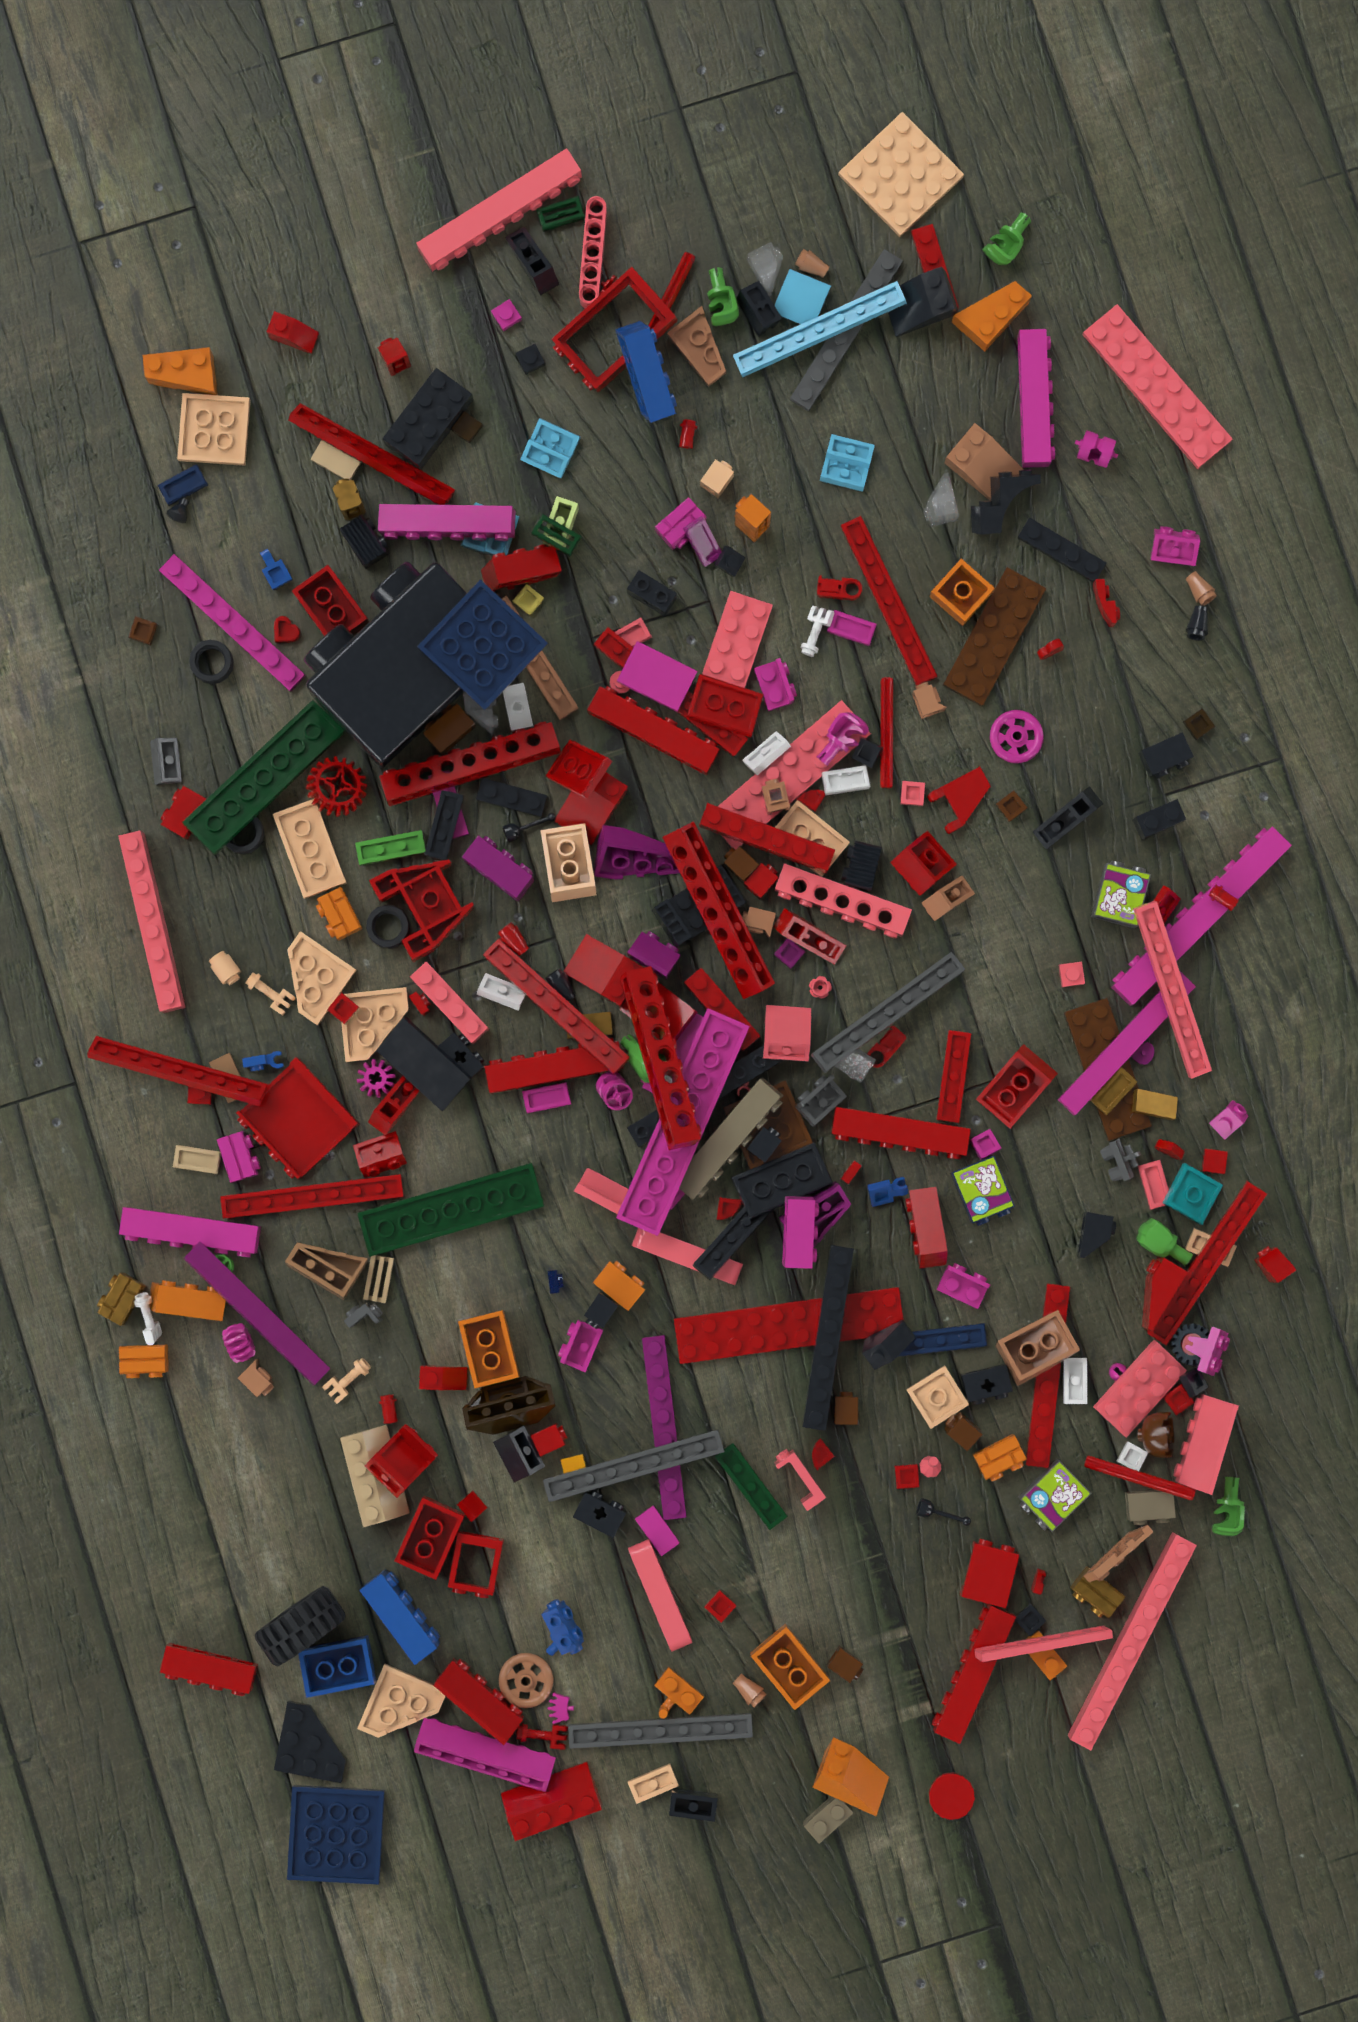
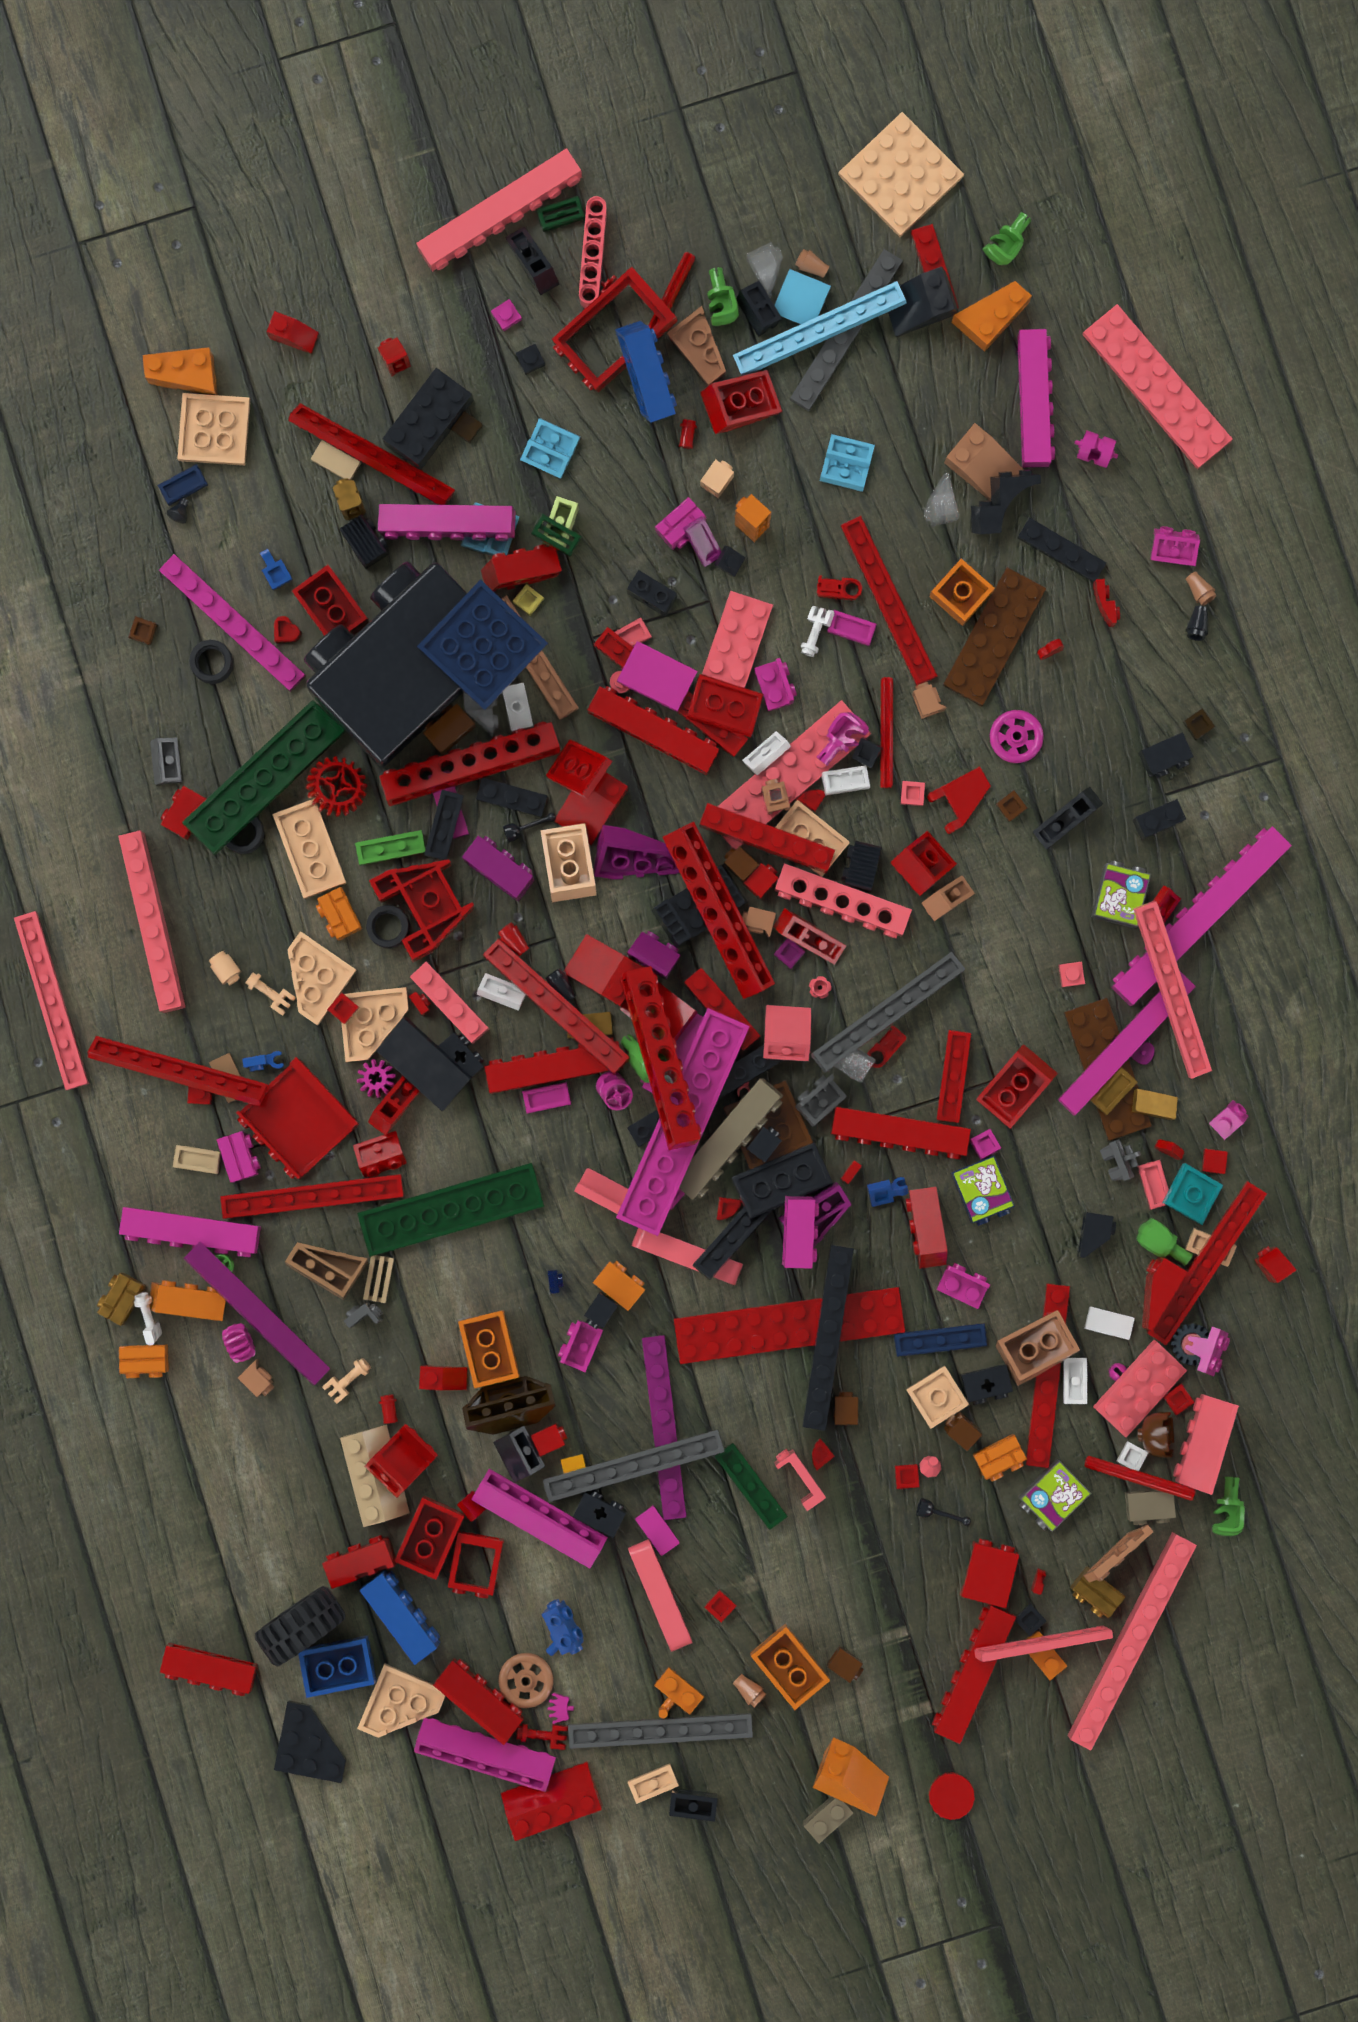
(51, 1000): none -> coral plate
(335, 1834): dark blue plate -> none
(359, 1561): none -> red wedge
(539, 1518): none -> dark pink brick
(740, 401): none -> red slope
(887, 1344): black slope -> none
(1109, 1323): none -> white tile
(1193, 1382): black plate -> none
(1223, 897): red pin -> none

